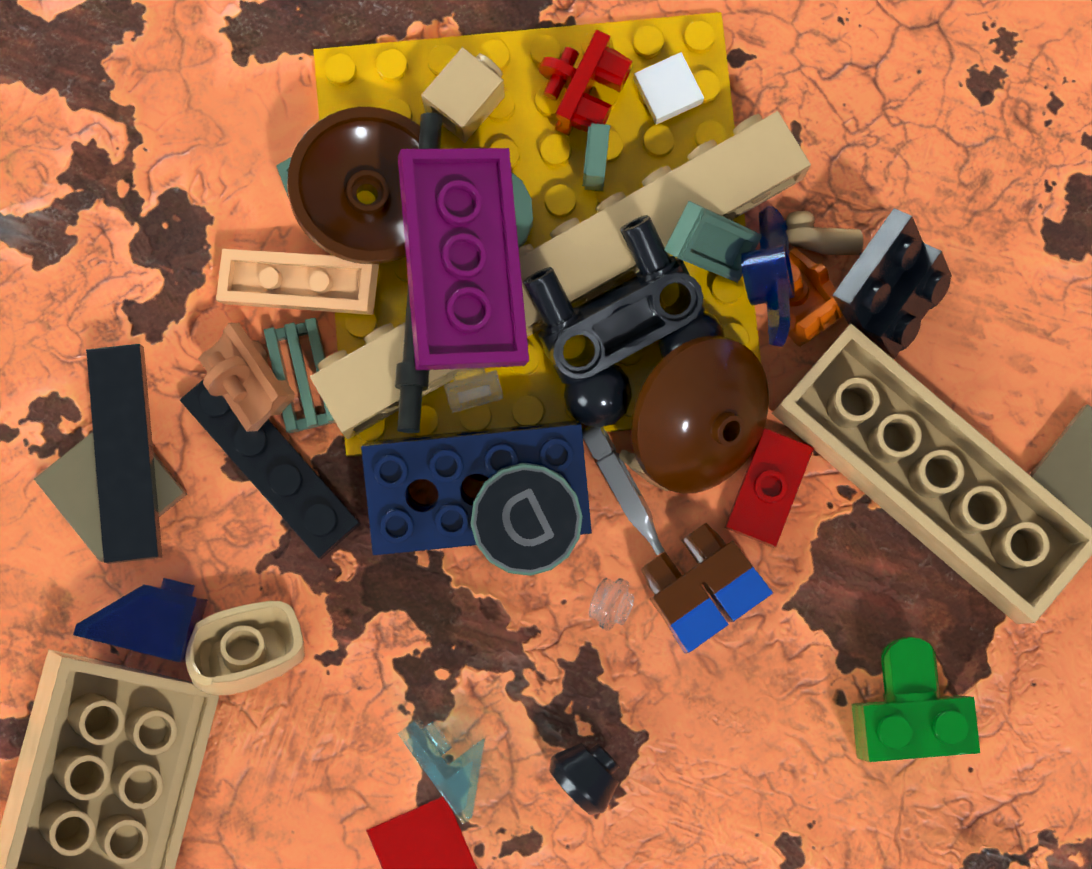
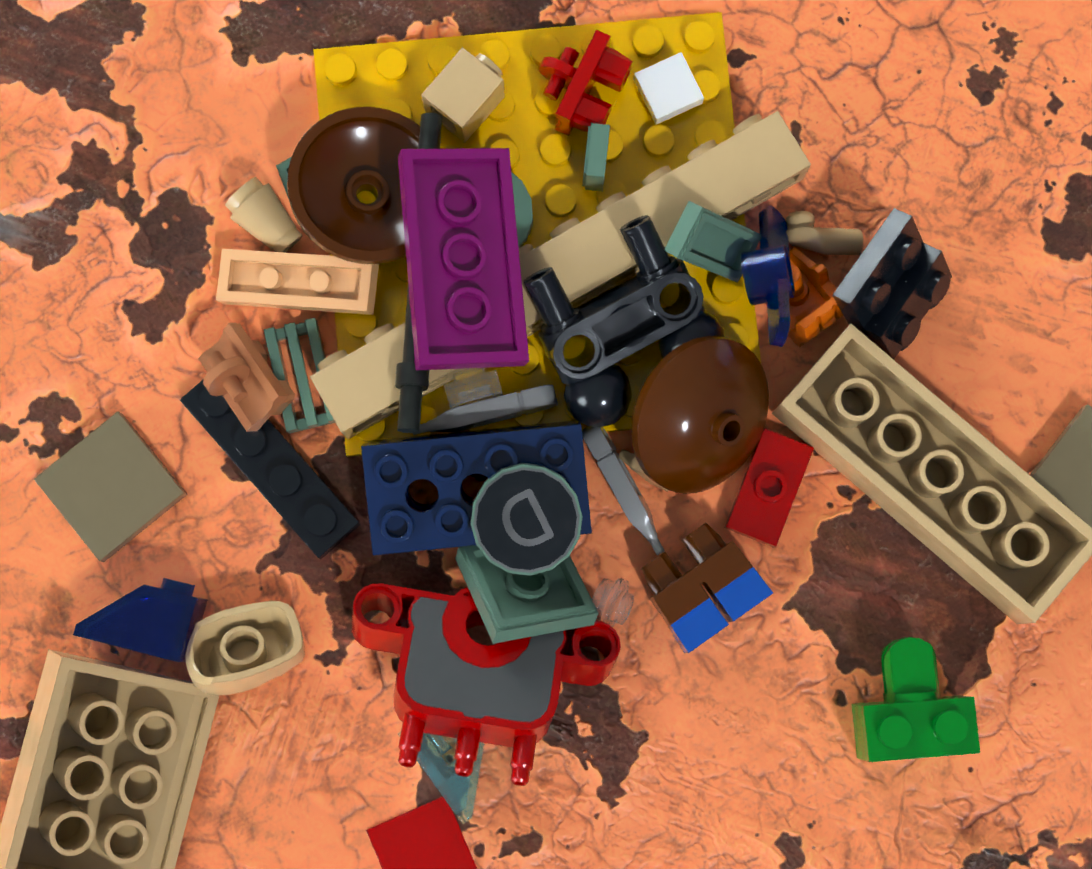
(124, 453): black tile -> none
(263, 216): none -> tan cone
(472, 689): none -> red piece
(492, 410): none -> light grey piece
(524, 604): none -> sand green tile
(586, 776): black cone -> none

